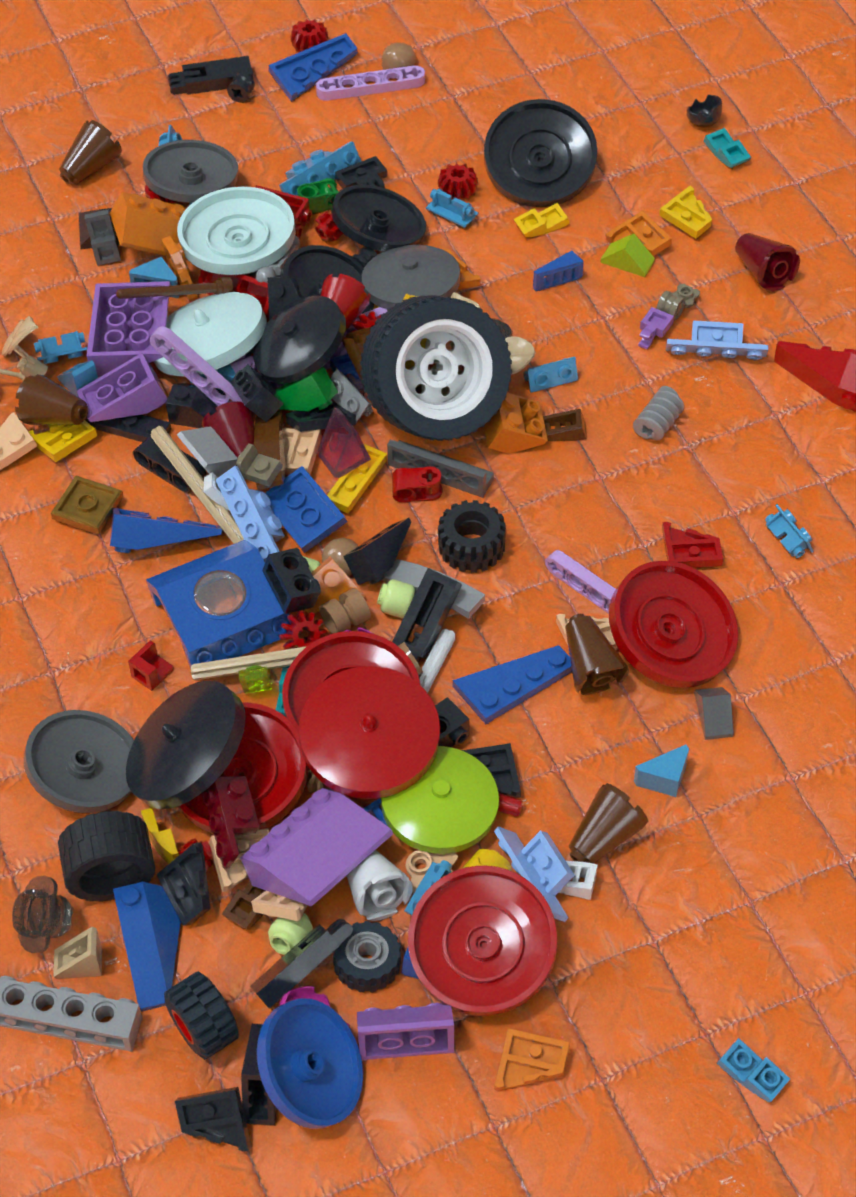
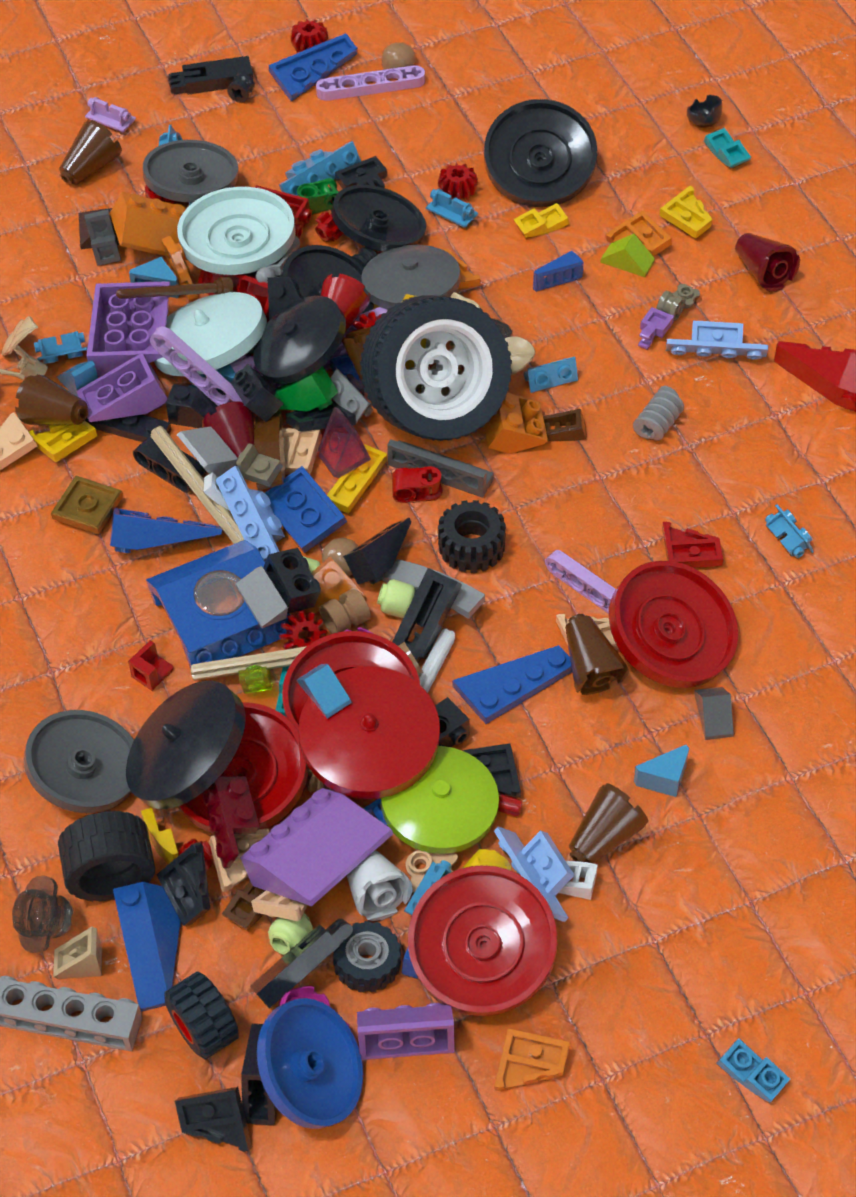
(110, 116): none -> lavender hinge
(262, 597): none -> light grey slope
(324, 690): none -> dark azure slope

